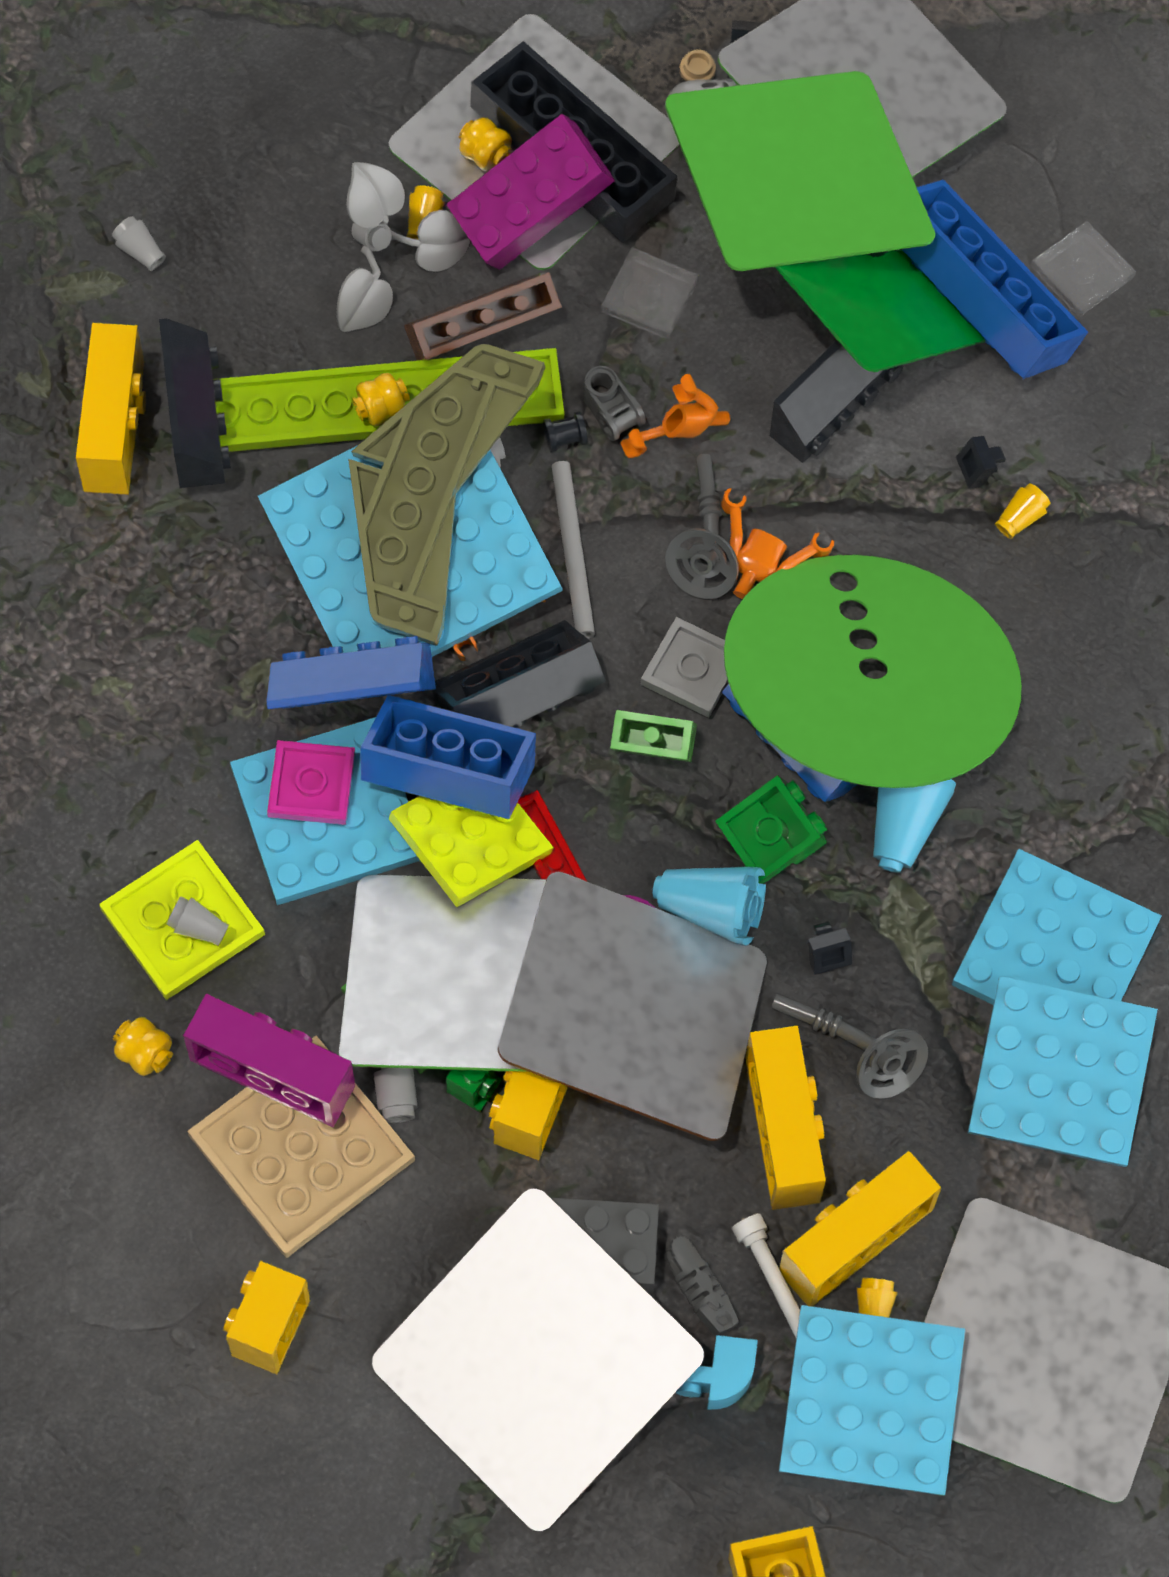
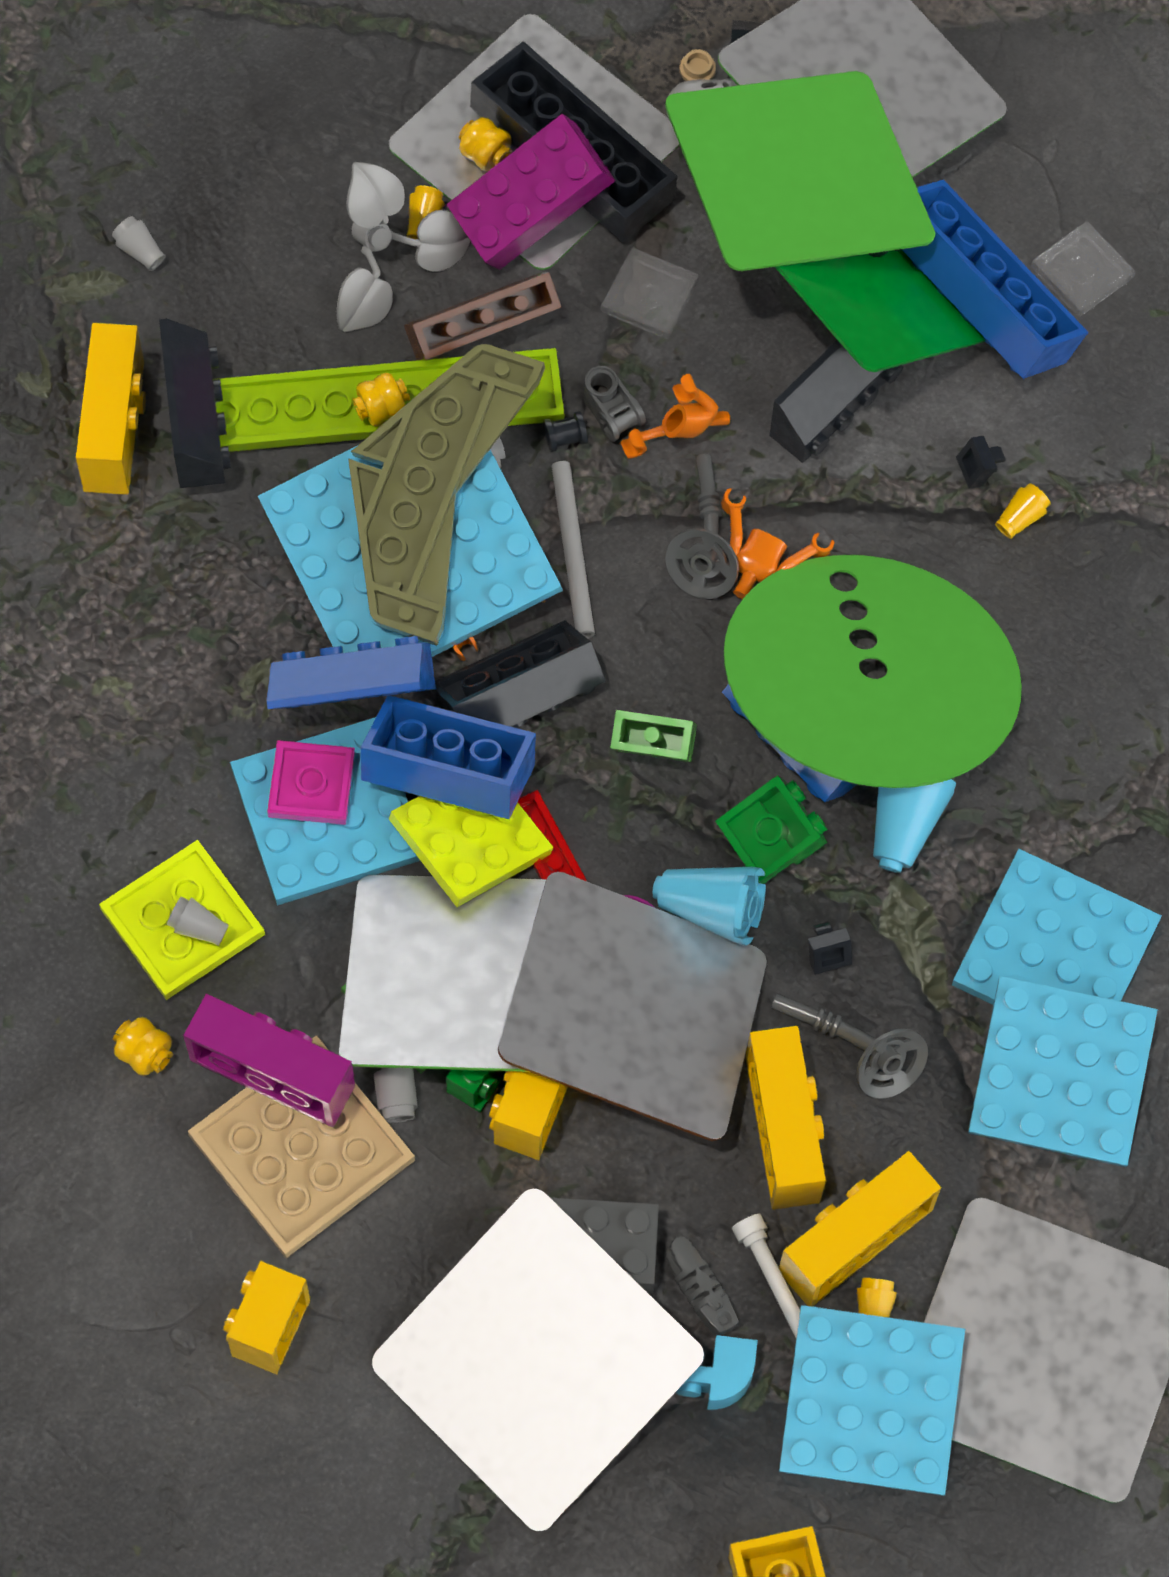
(688, 667): light grey plate -> none

